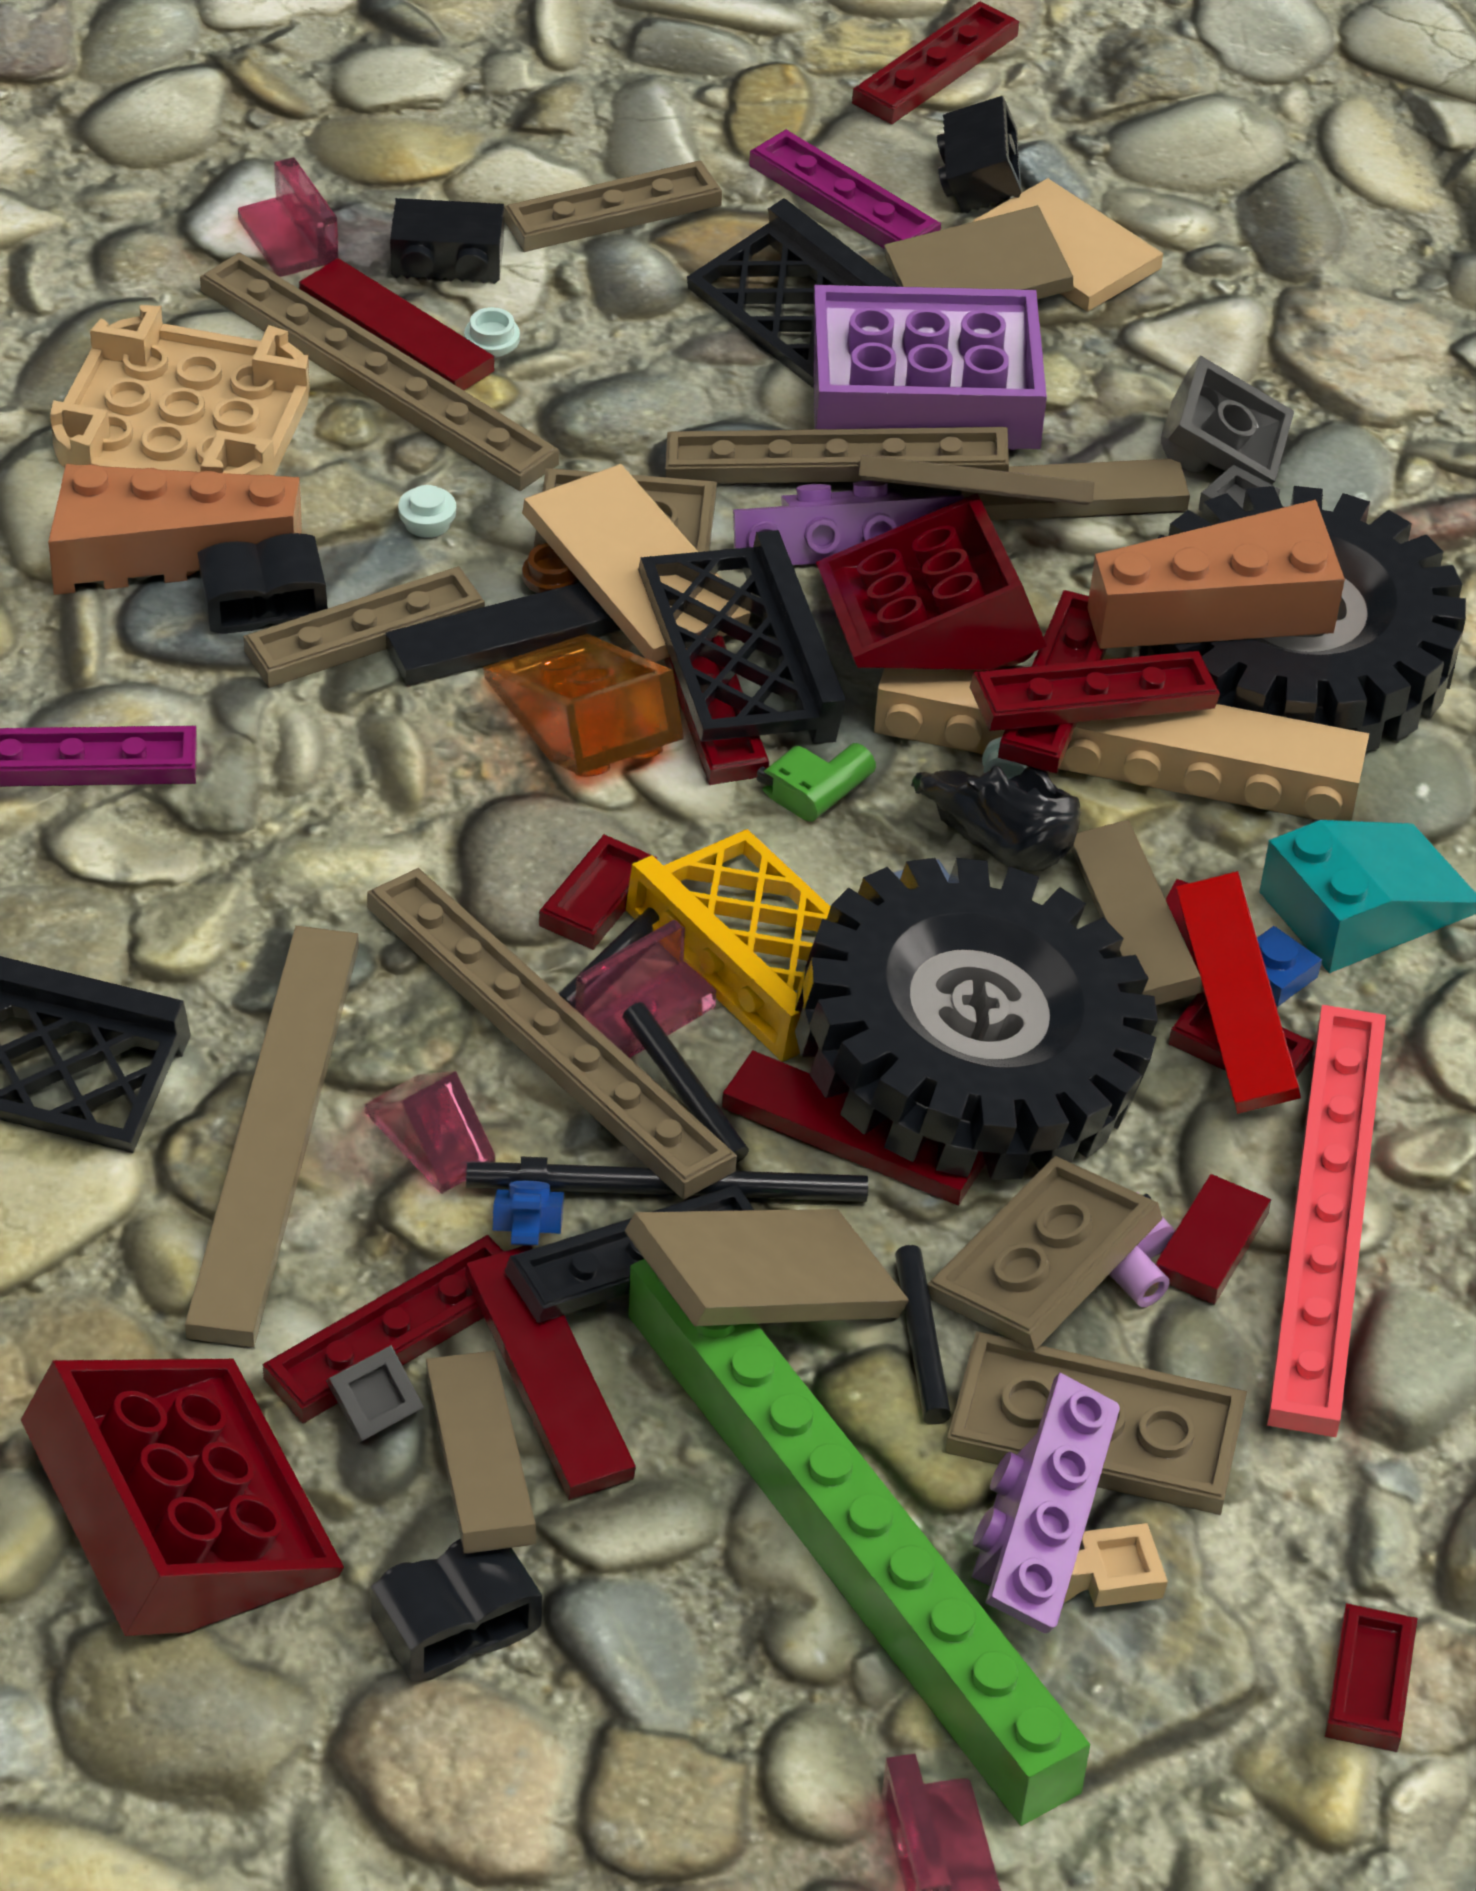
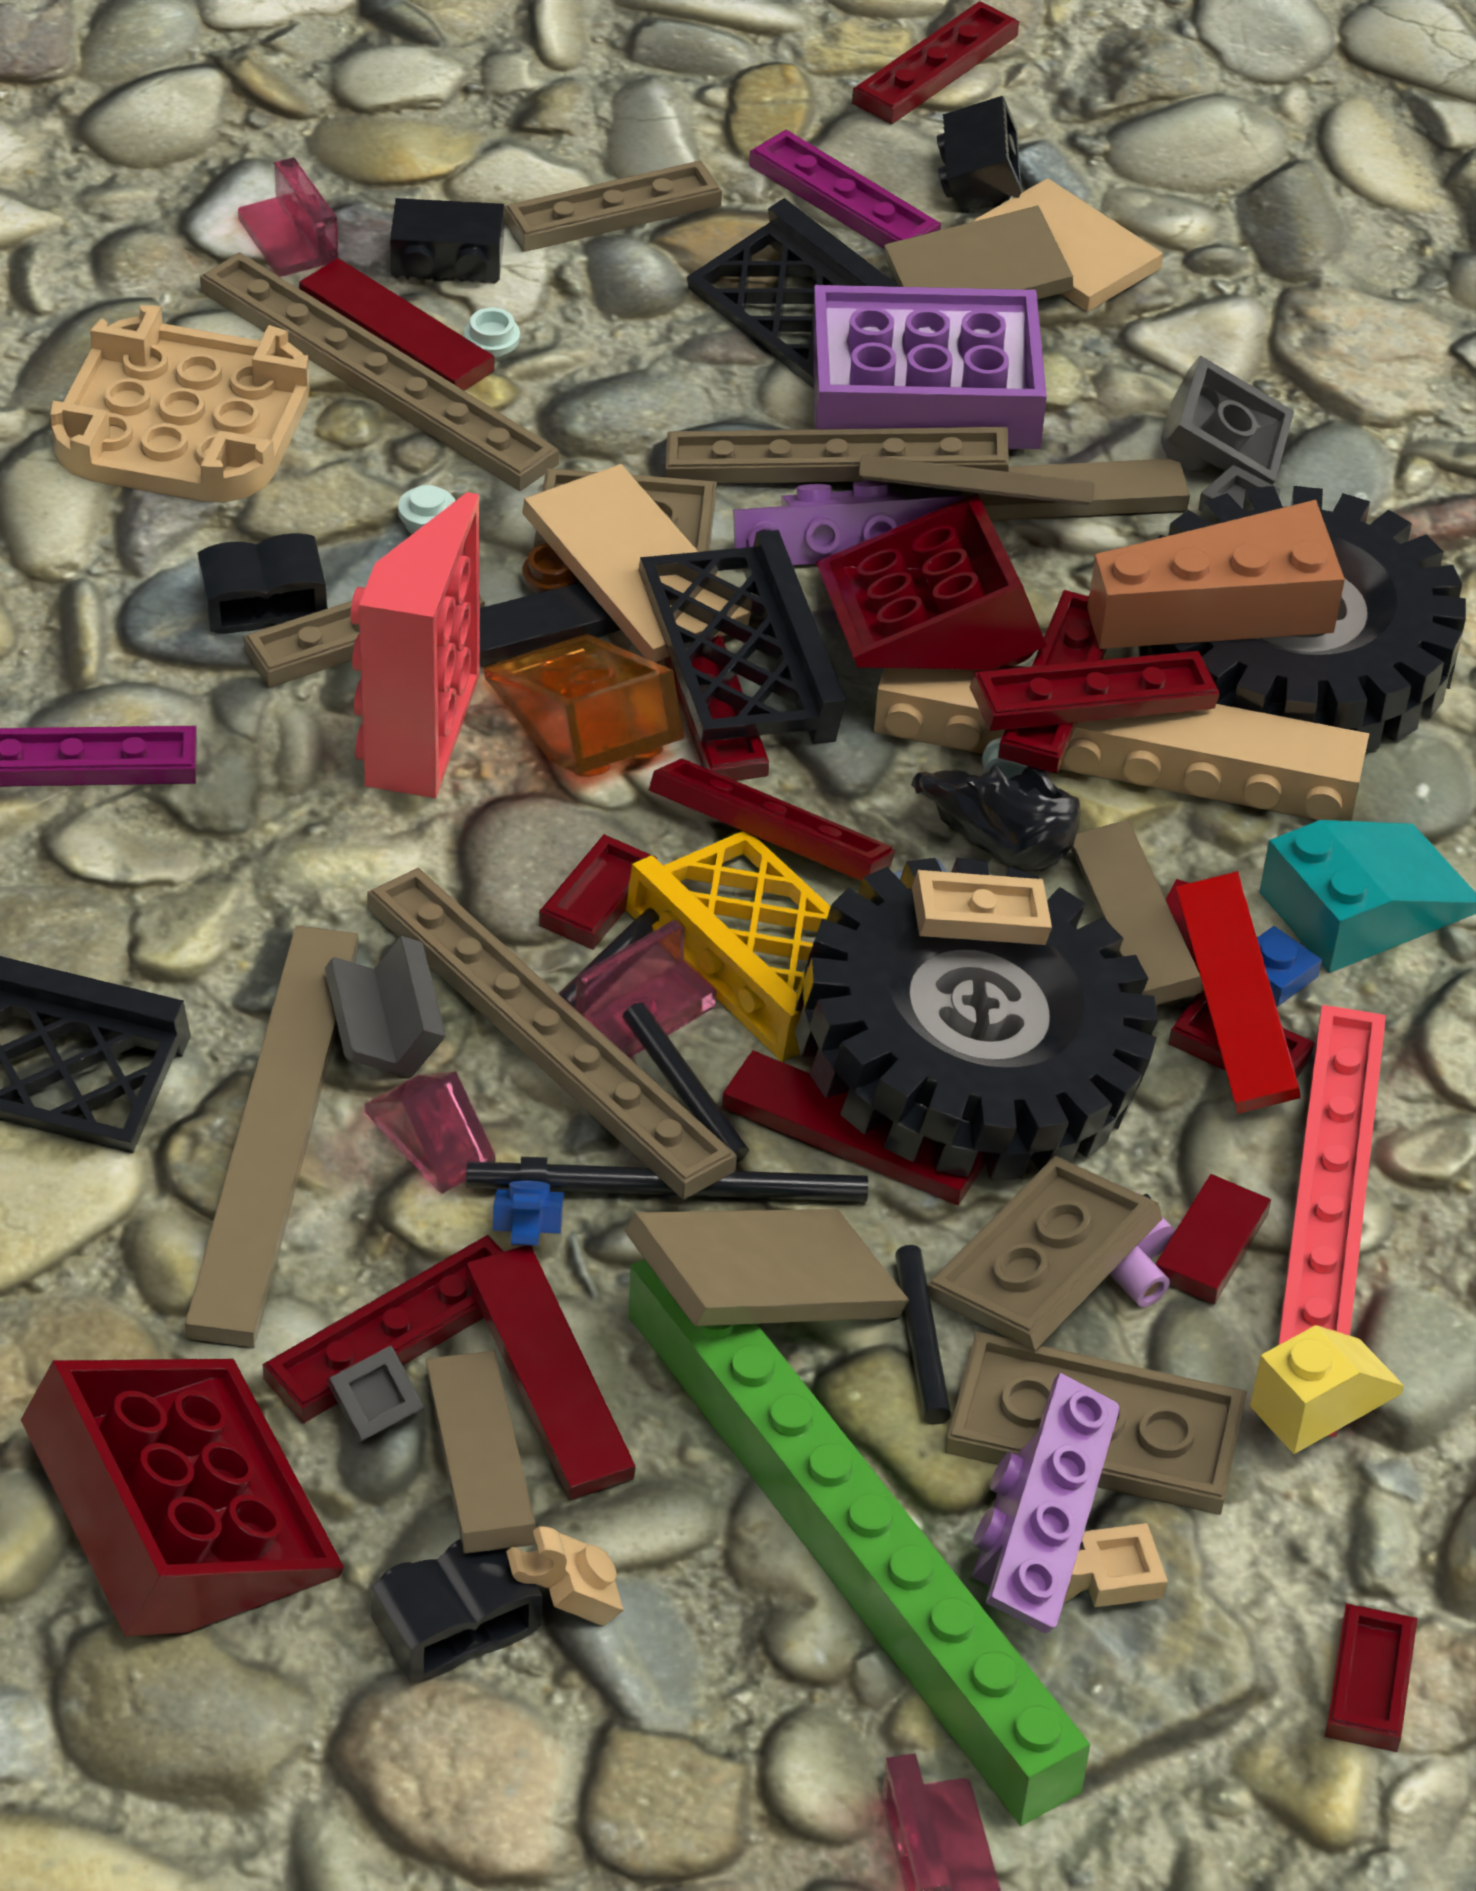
(156, 520): nougat wedge -> none
(387, 1012): none -> dark grey panel
(418, 651): none -> coral slope
(574, 1572): none -> tan plate
(594, 1263): black tile -> none
(771, 819): none -> dark red tile
(812, 785): bright green piece -> none
(981, 907): none -> tan plate
(1319, 1386): none -> light yellow slope

